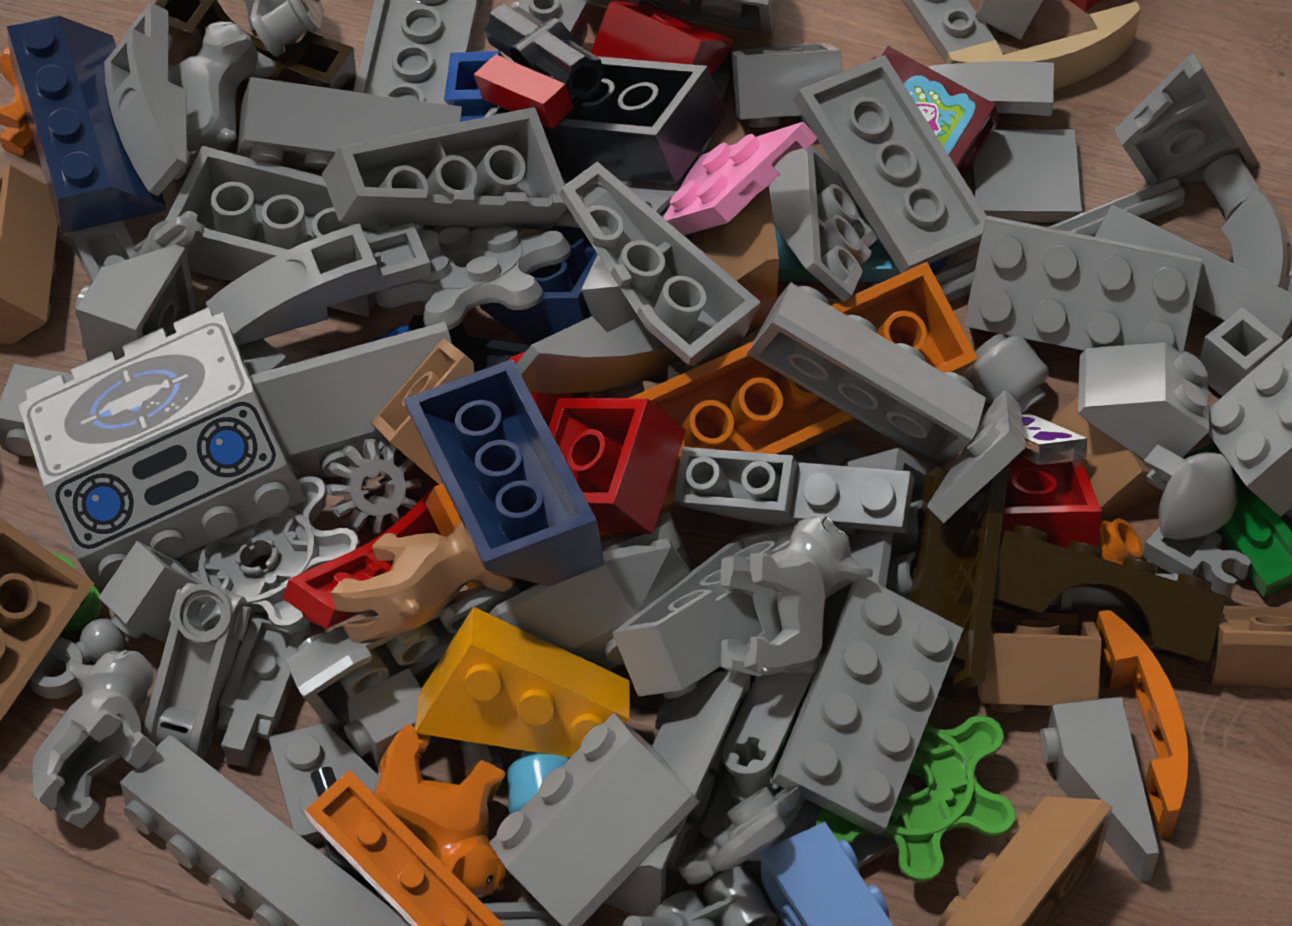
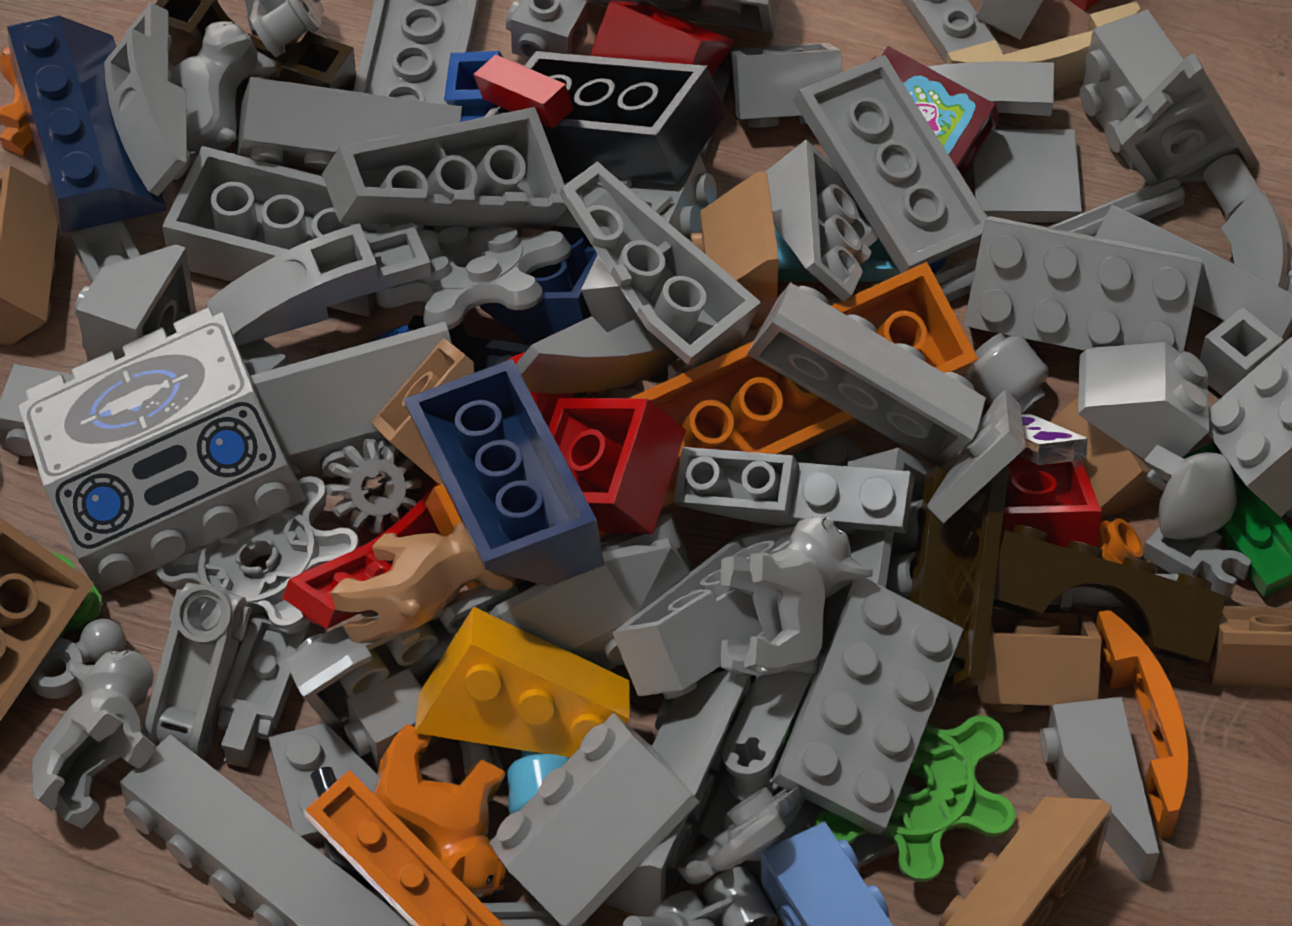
(145, 591): light grey brick -> none
(179, 231): light grey axle -> none
(545, 49): black piece -> none
(731, 177): bright pink wing -> none
(1123, 68): none -> light grey brick

